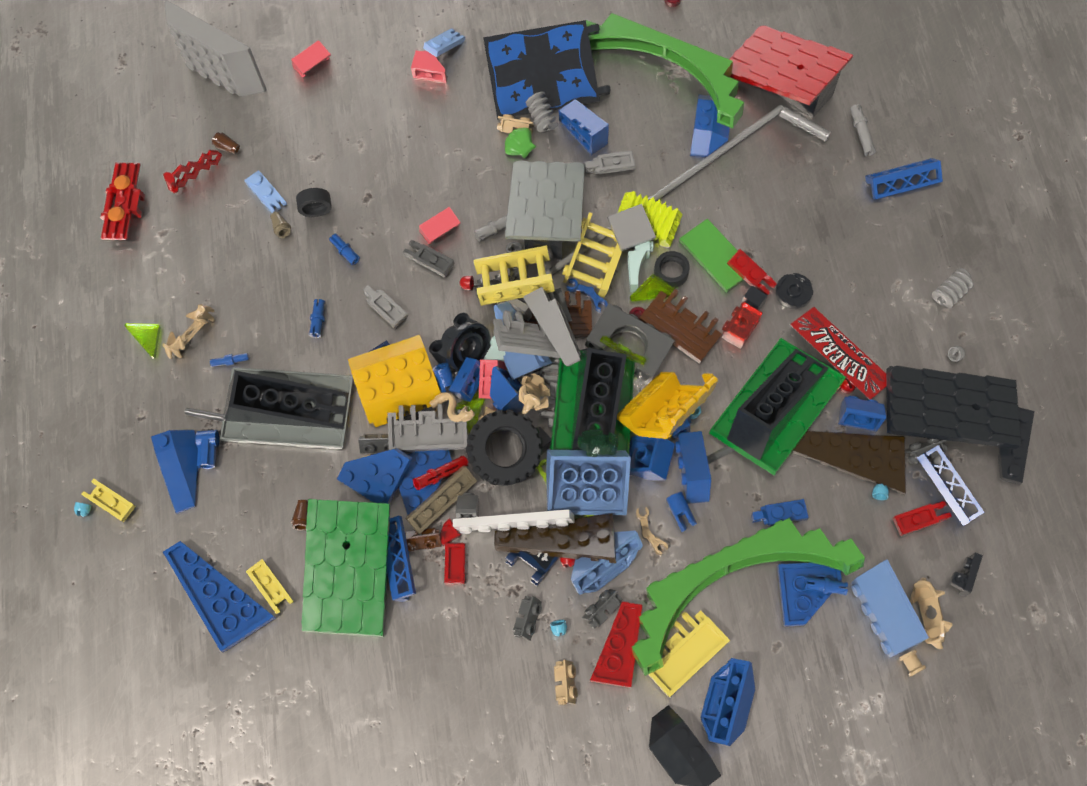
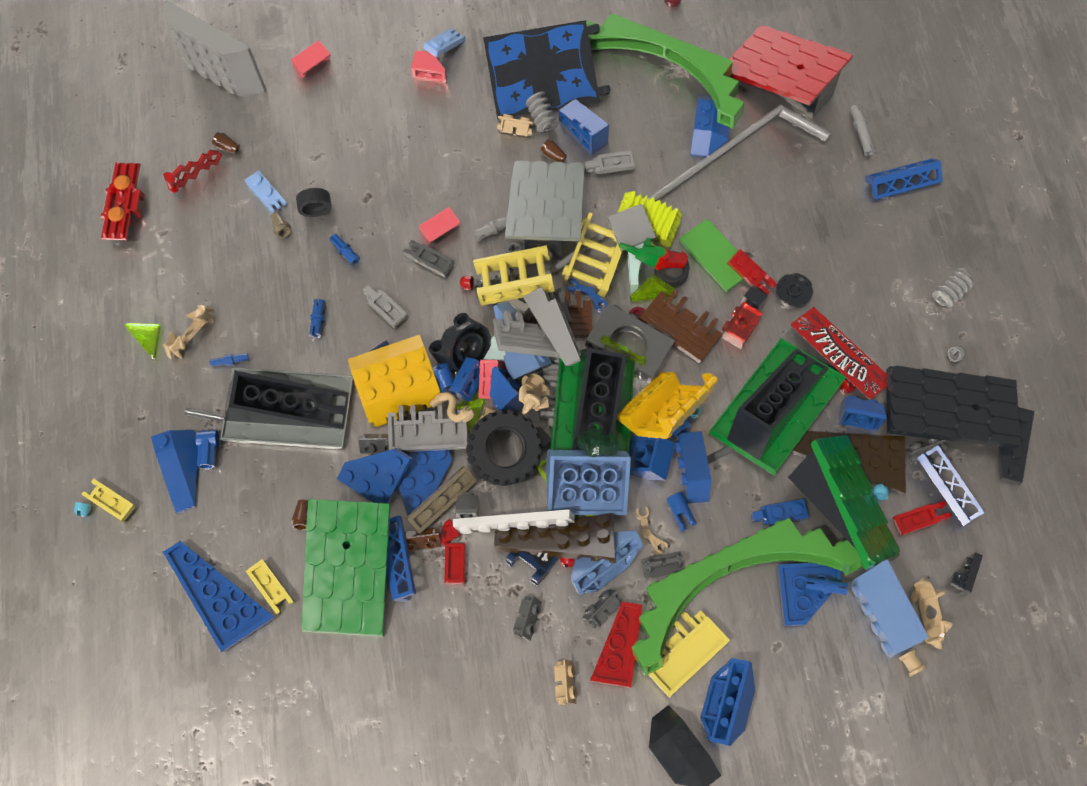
(434, 475): red pin -> none
(519, 142): bright green animal -> none
(553, 151): none -> reddish brown cone
(558, 627): medium azure hinge -> none
(656, 256): none -> animal
(662, 564): none -> dark grey hinge
(843, 494): none -> green piece

